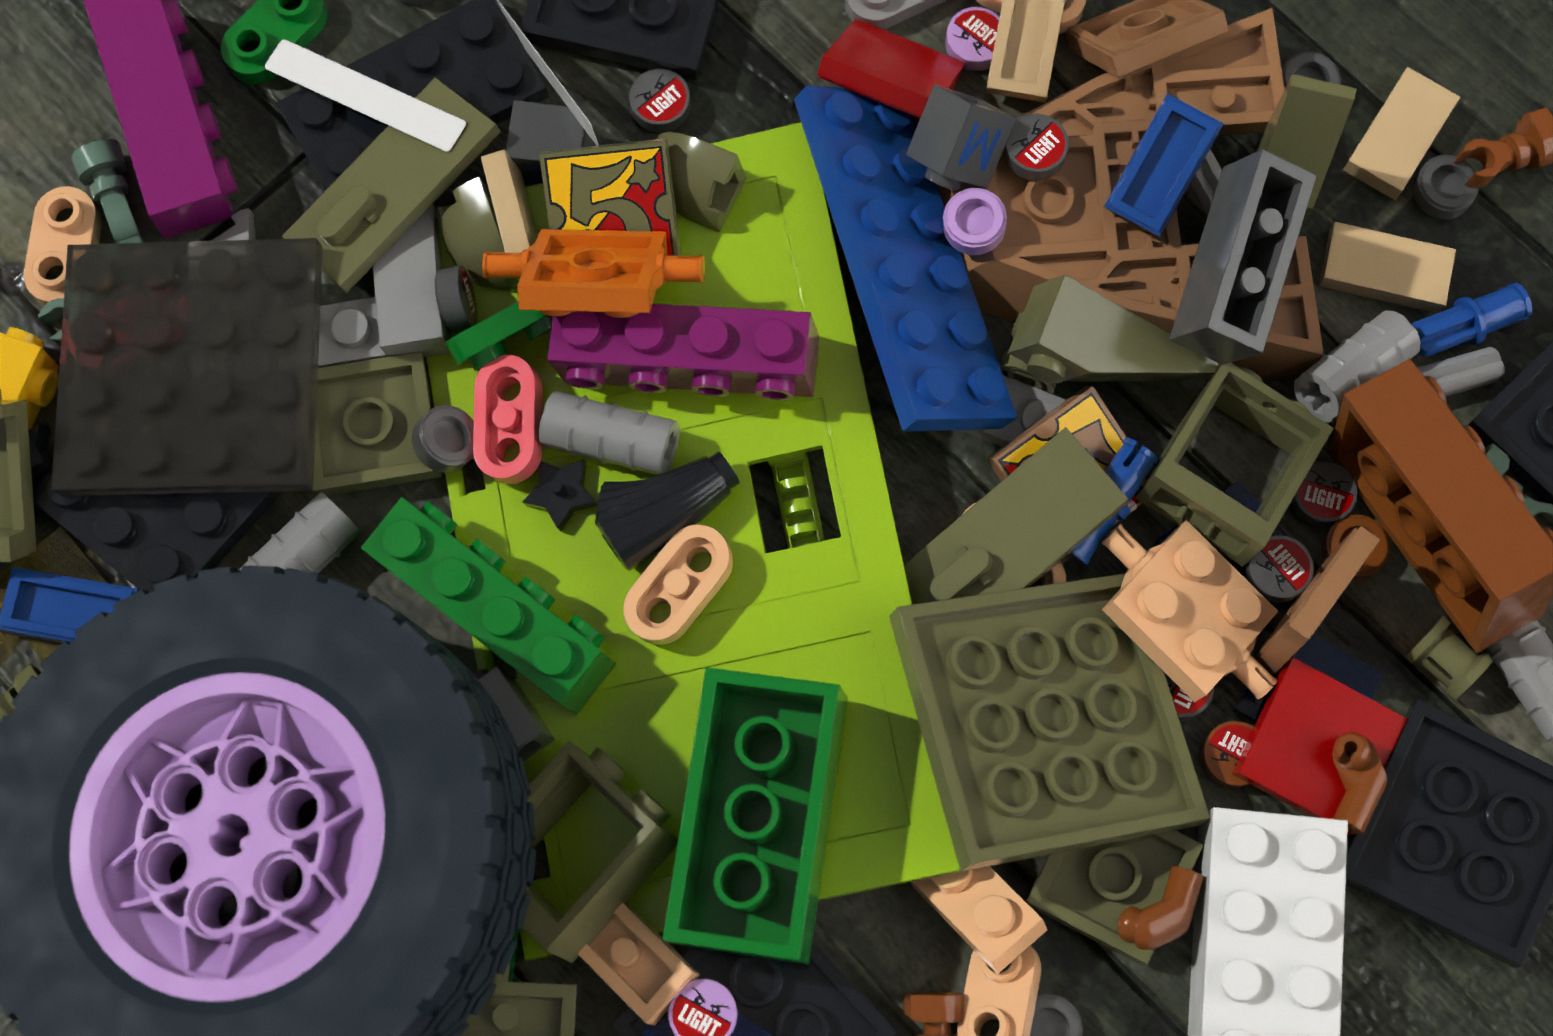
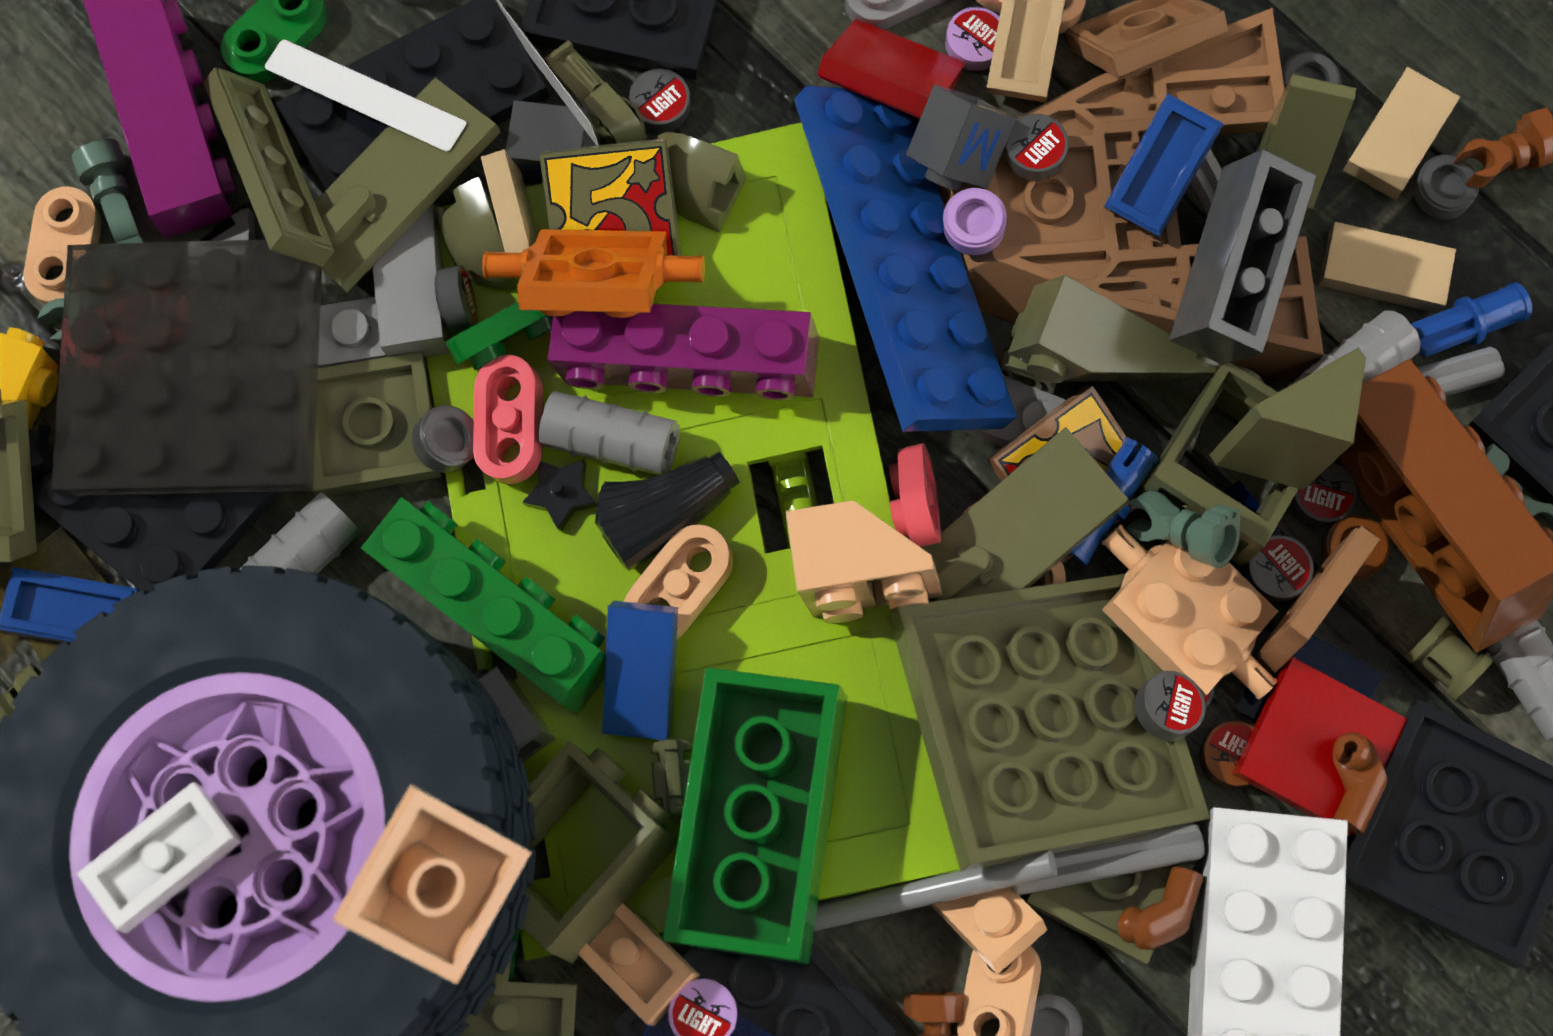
(159, 857): none -> white plate
(268, 167): none -> olive tile
(432, 885): none -> light nougat slope
(607, 111): none -> olive piece
(640, 670): none -> blue tile
(671, 775): none -> olive piece
(856, 562): none -> light nougat slope
(917, 502): none -> coral plate
(933, 890): none -> light grey bar
(1122, 857): none -> light grey axle
(1170, 705): none -> tile
(1207, 537): none -> sand green piece
(1299, 428): none -> olive slope

